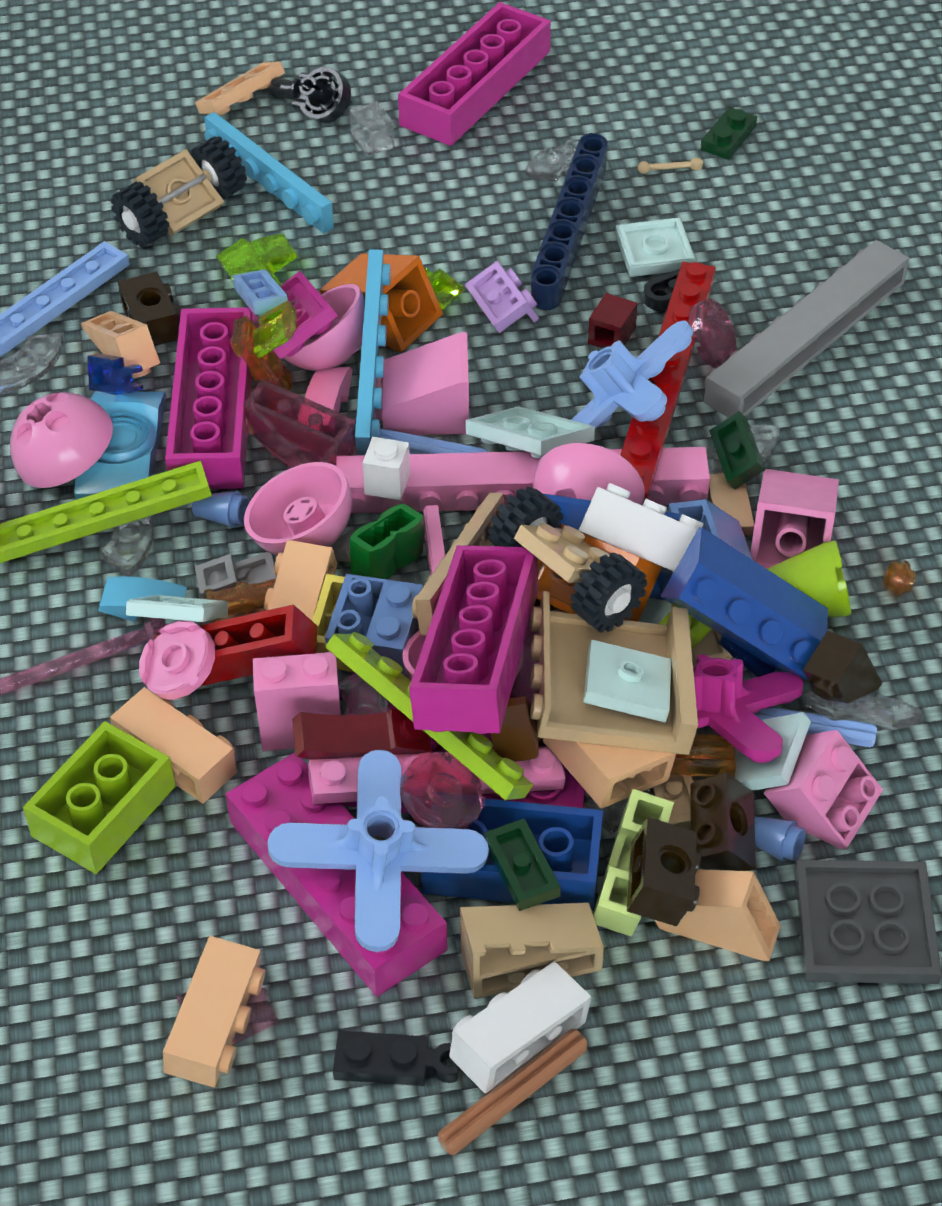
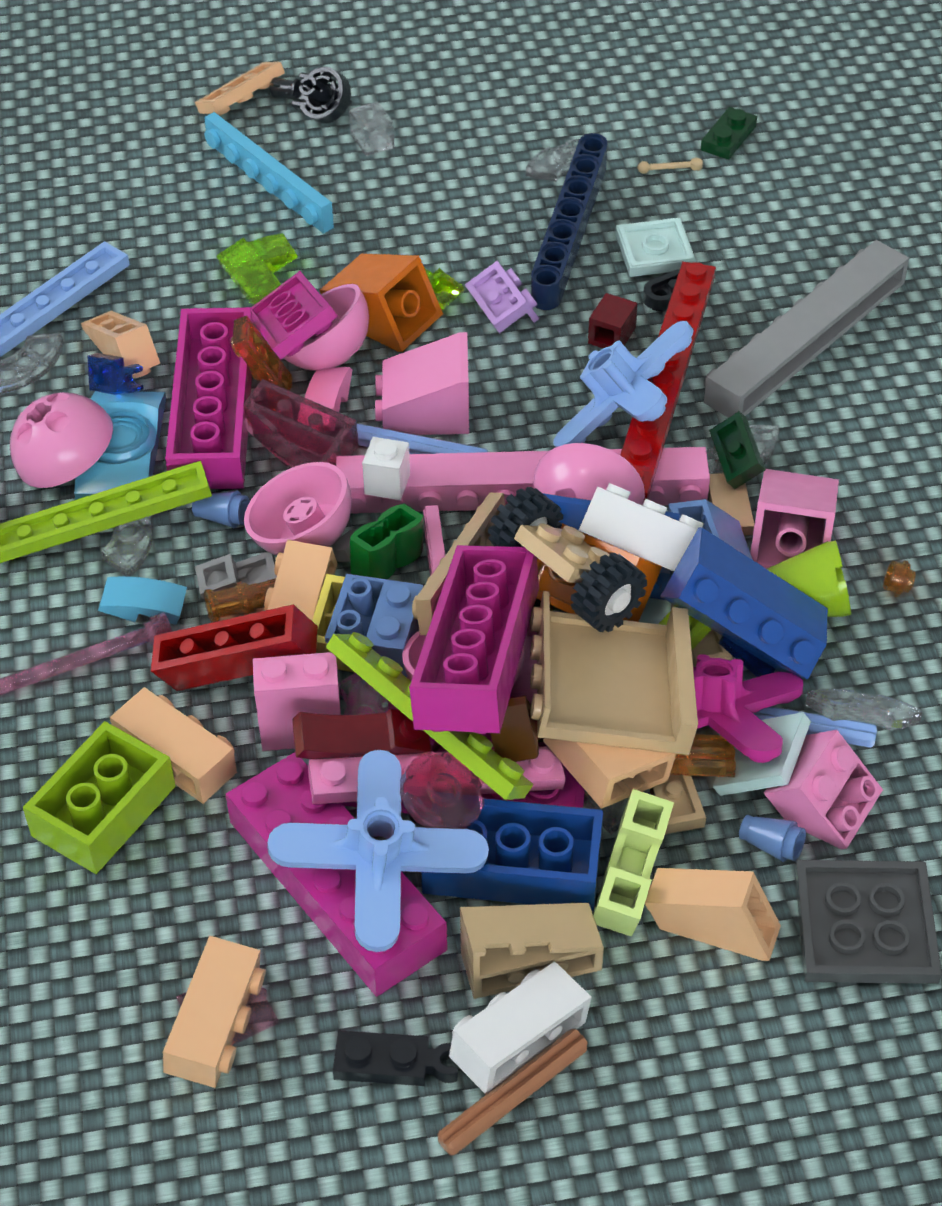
(151, 302): dark brown brick -> none
(177, 608): light aqua plate -> none
(177, 660): bright pink tile -> none
(178, 191): plate -> none
(259, 291): light blue plate -> none
(275, 328): clear neon green slope -> none
(371, 363): medium azure plate -> none
(474, 73): dark pink brick -> none
(522, 864): dark green plate -> none
(528, 430): light aqua plate -> none
(627, 681): light aqua plate -> none
(663, 872): dark brown brick -> none
(713, 332): clear pink tile -> none
(724, 823): dark brown brick -> none
(841, 669): dark brown slope -> none

